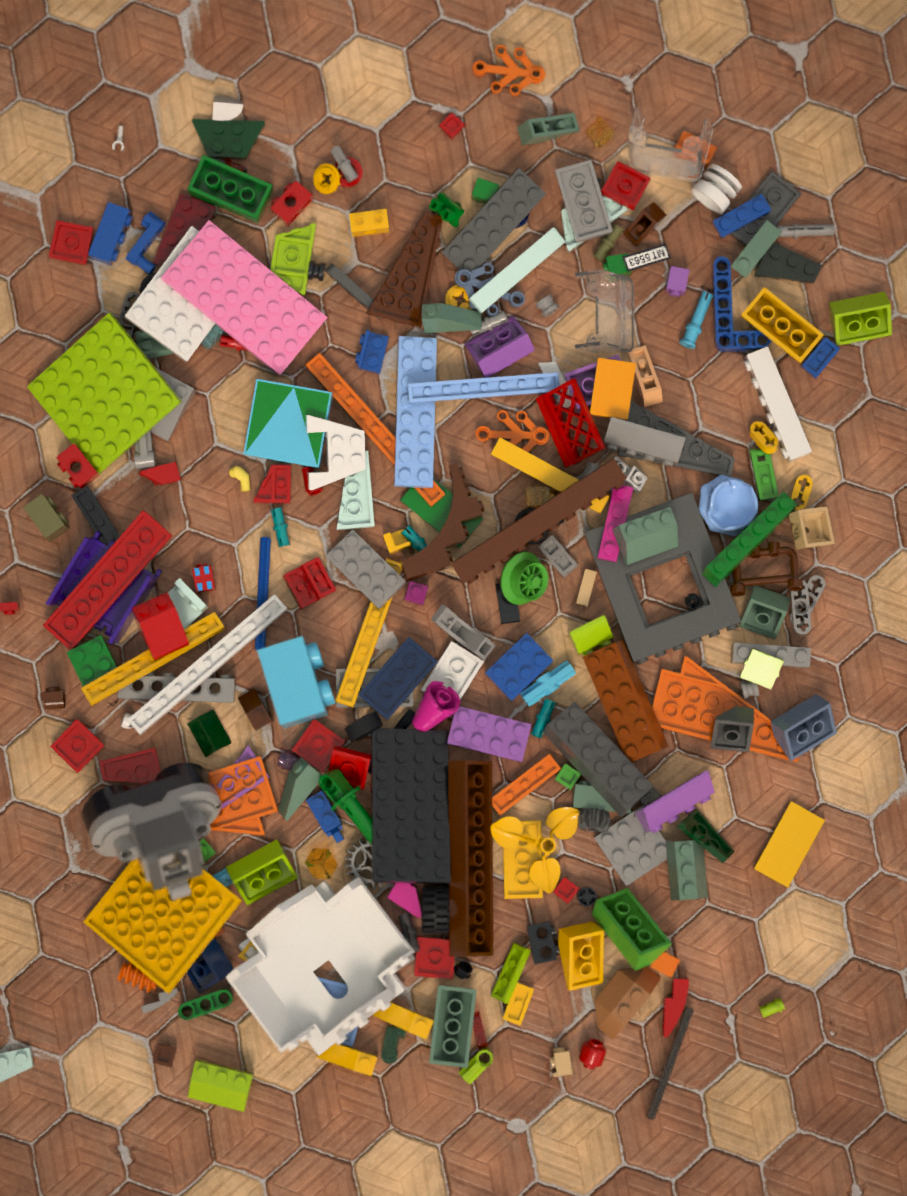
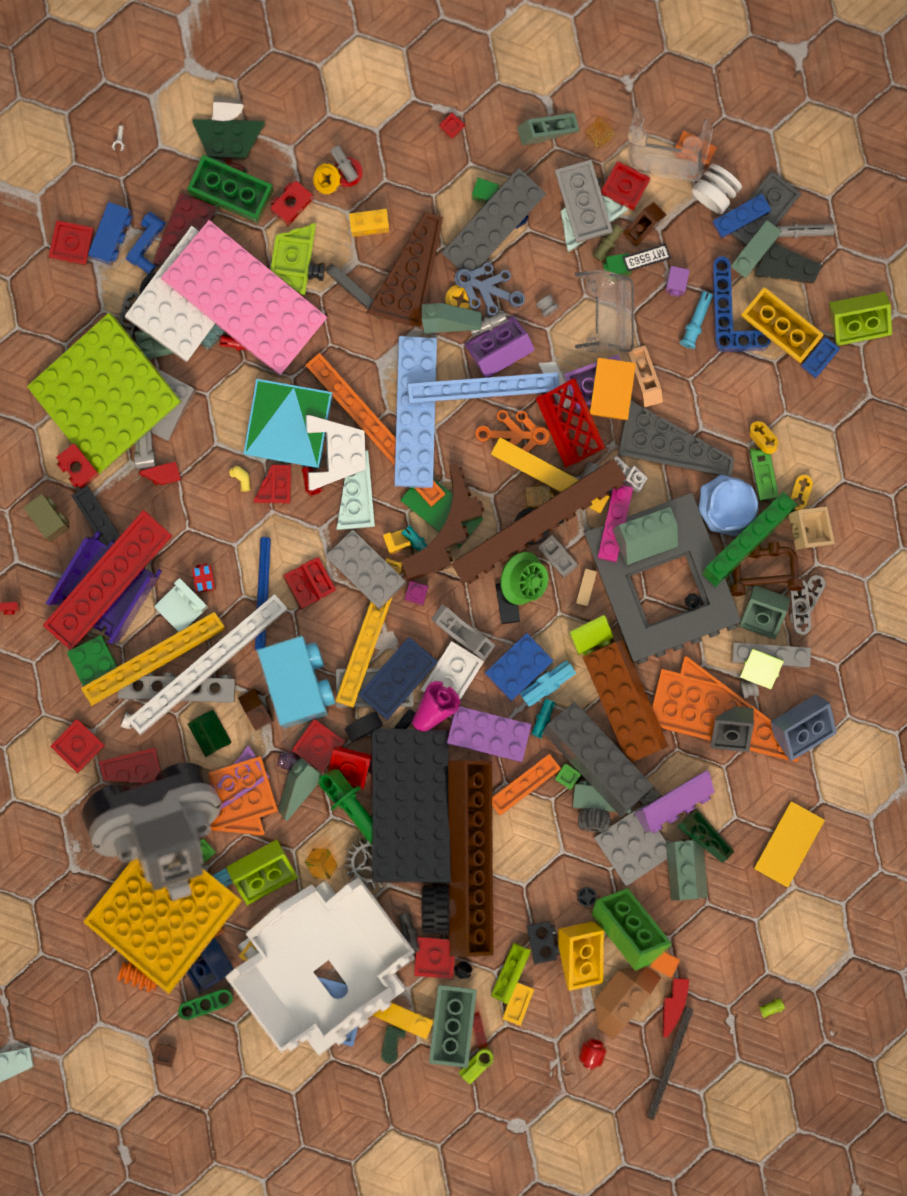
(53, 698): reddish brown plate -> none
(160, 626): red slope -> none
(164, 998): light grey slope -> none
(220, 1085): lime slope -> none
(280, 527): teal pin -> none
(325, 816): blue hinge -> none
(350, 1058): yellow slope -> none
(372, 352): blue bracket -> none
(406, 896): dark pink slope -> none
(447, 209): green hips -> none
(511, 71): orange plant -> none
(517, 270): light aqua tile -> none
(518, 862): yellow tile -> none
(561, 1061): tan brick -> none
(562, 823): yellow plant -> none
(566, 890): red plate -> none
(643, 441): light grey slope -> none
(778, 404): white brick -> none

